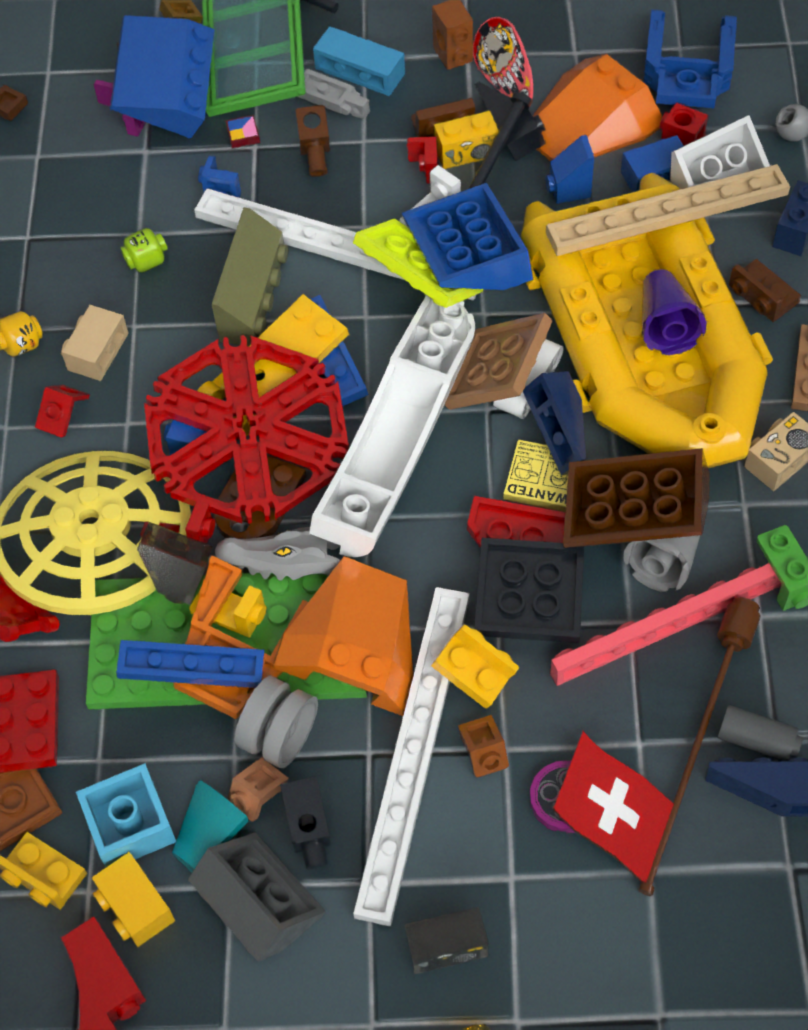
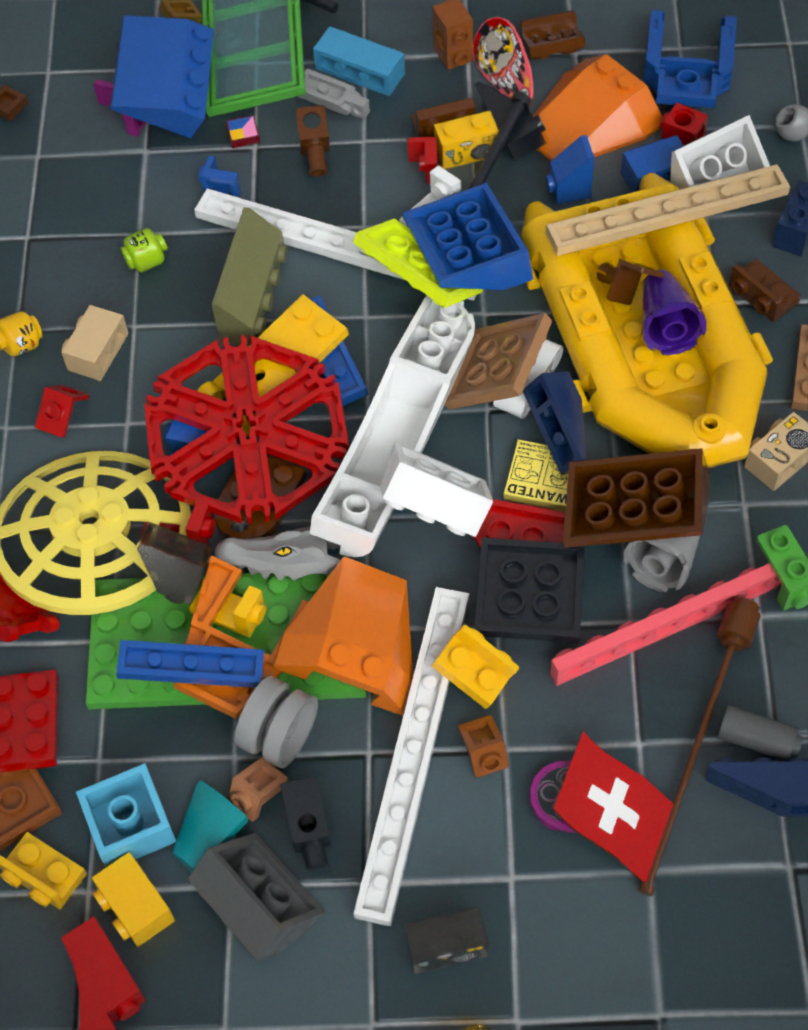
(435, 491): none -> white slope
(551, 34): none -> reddish brown bracket
(624, 279): none -> reddish brown bracket

